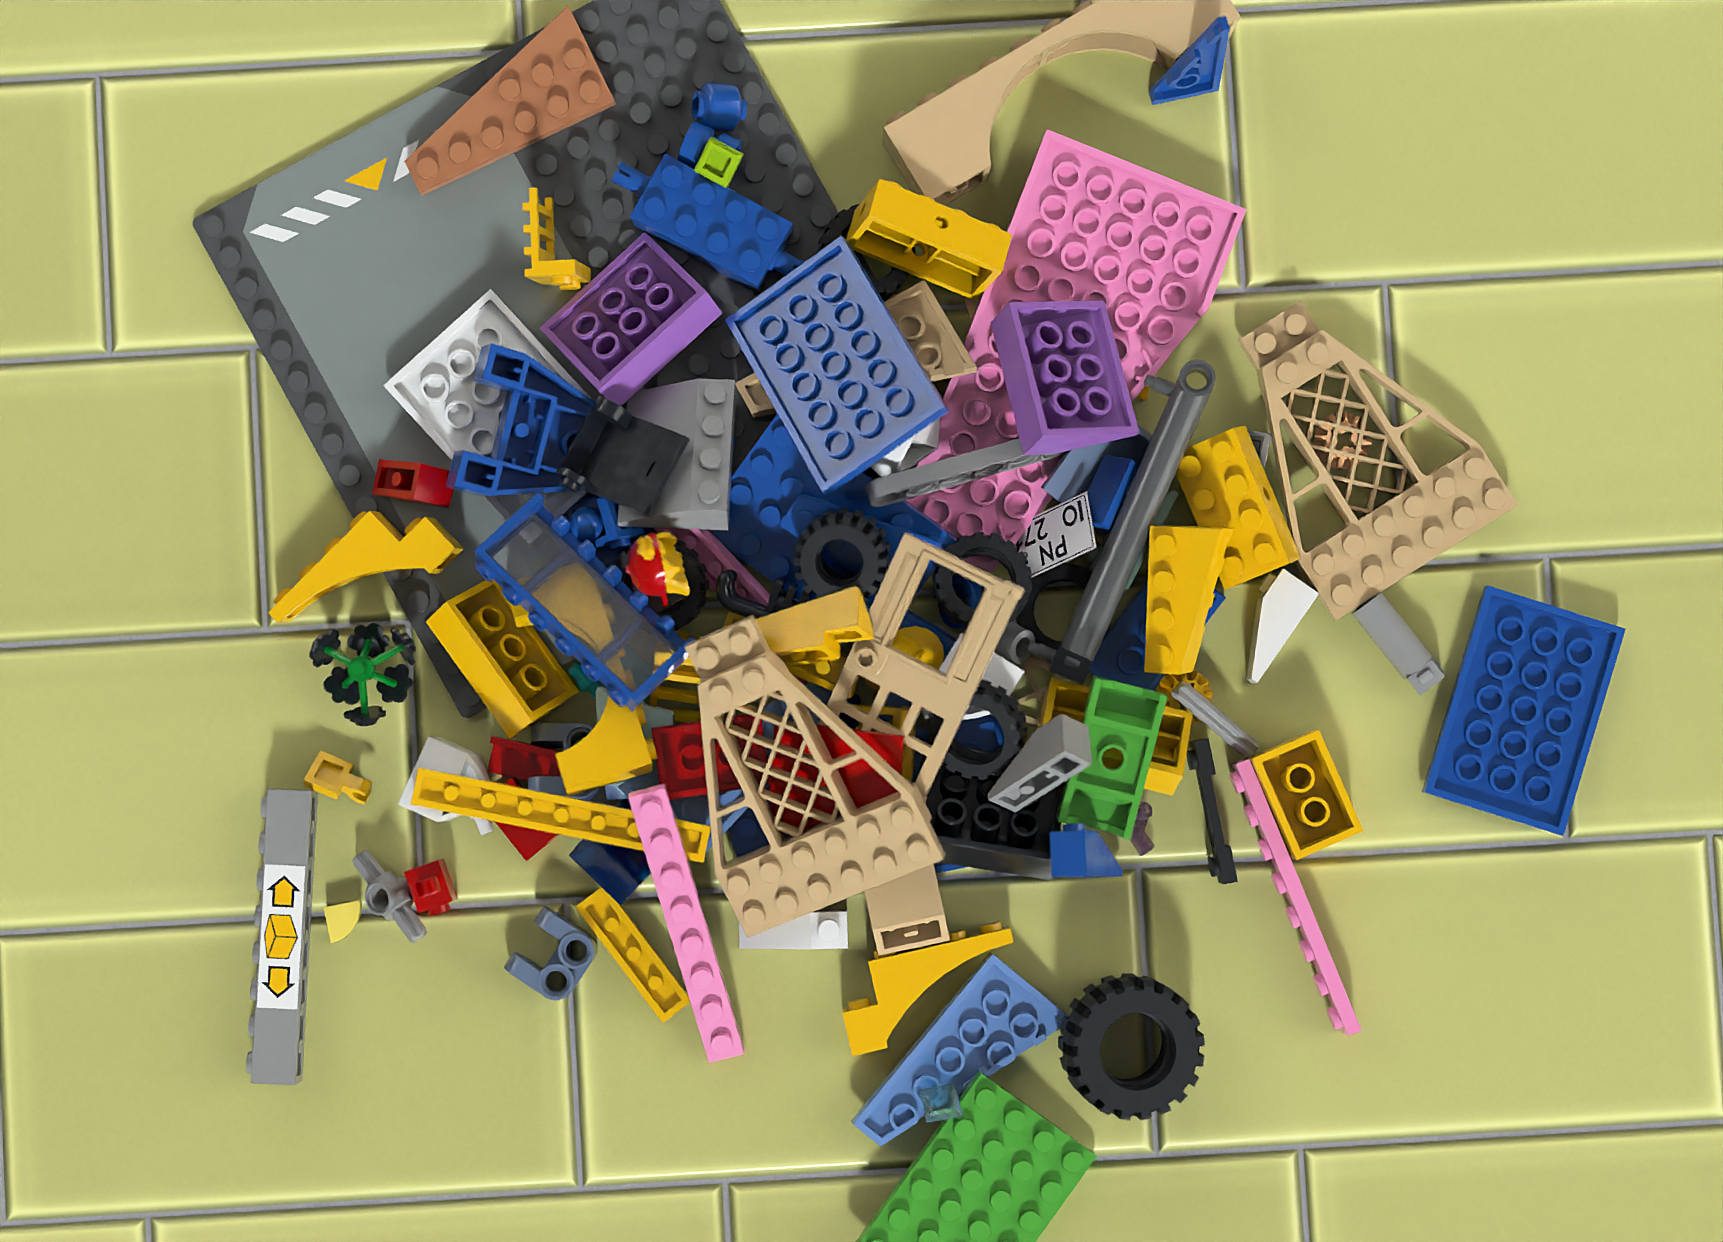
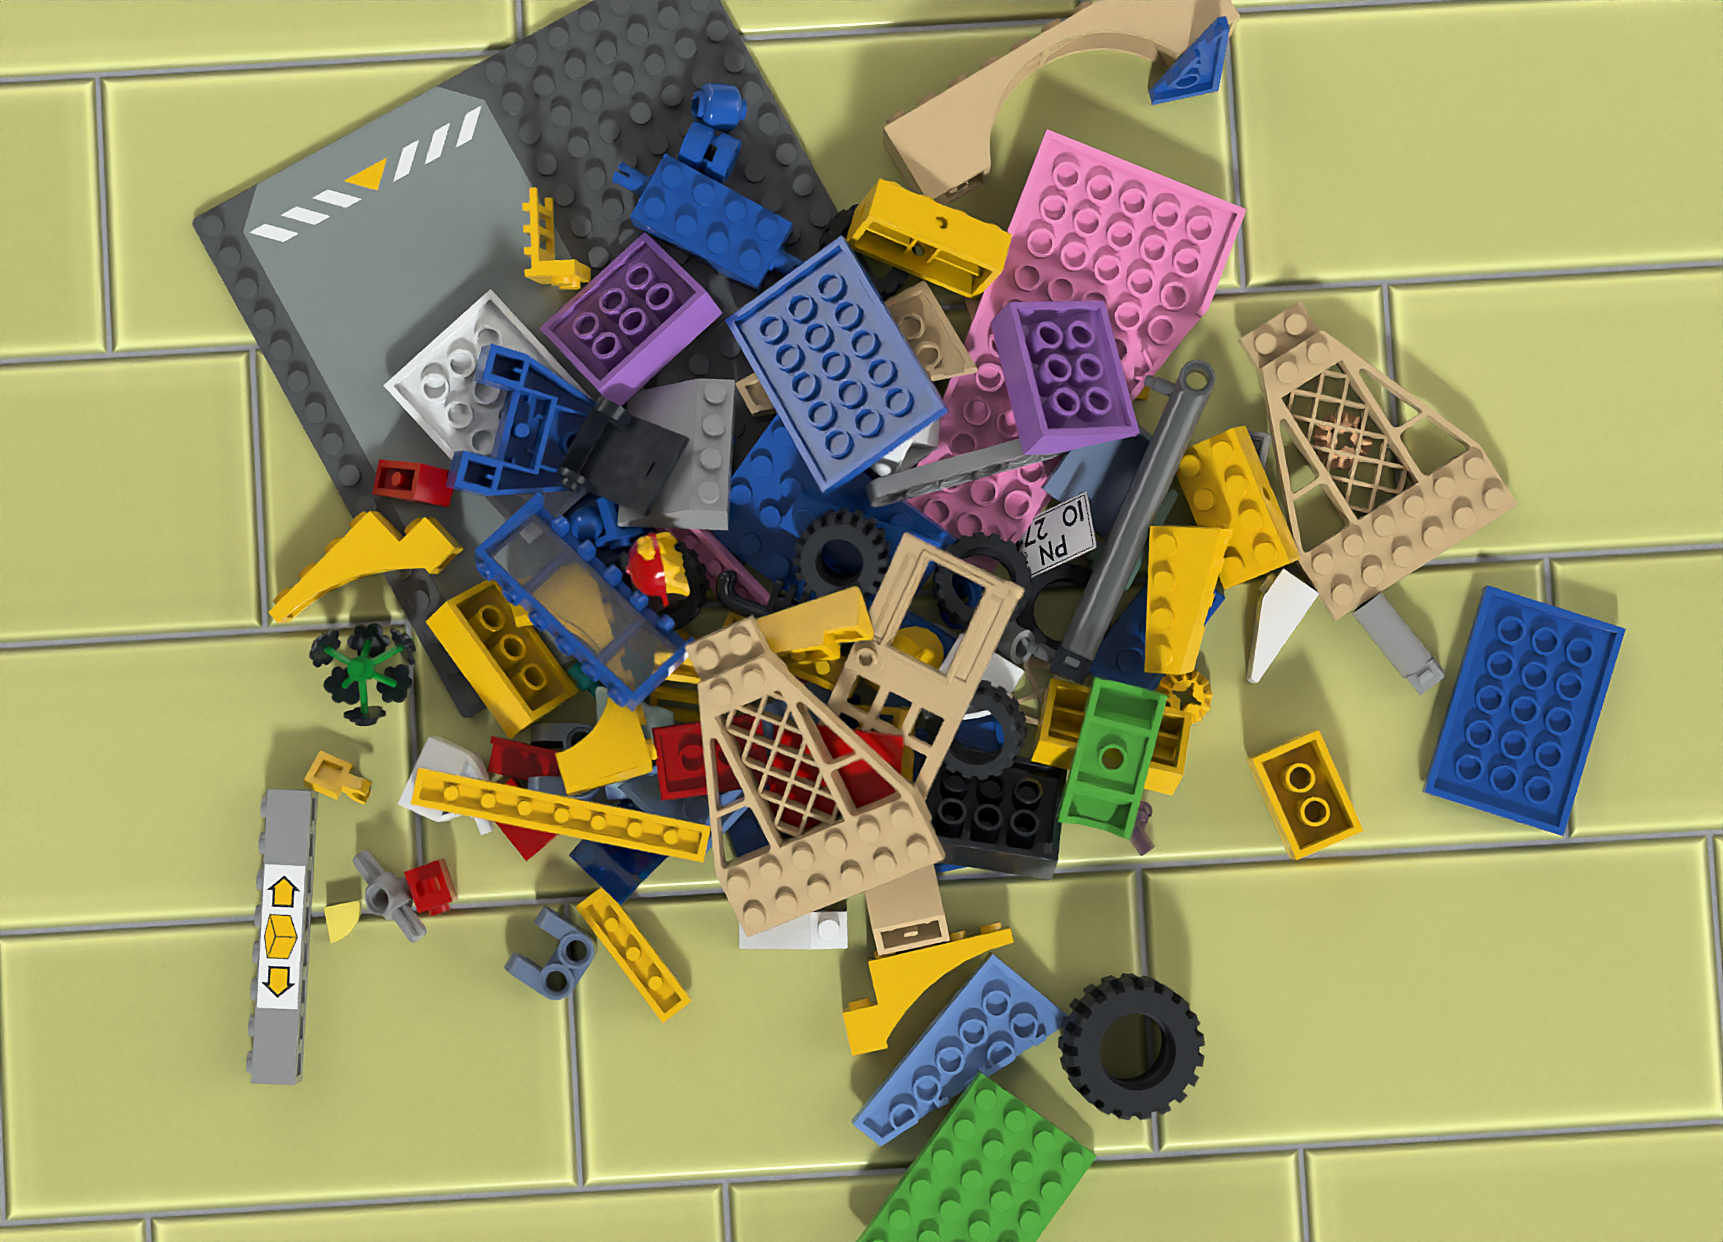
(530, 98): nougat wing -> none
(686, 922): bright pink plate -> none
(718, 162): lime tile -> none
(940, 1103): clear light blue slope -> none
(1044, 762): light grey slope -> none
(1081, 854): blue slope -> none
(1109, 489): blue tile -> none
(1214, 719): light grey axle -> none
(1222, 862): black container -> none
(1299, 910): bright pink plate -> none

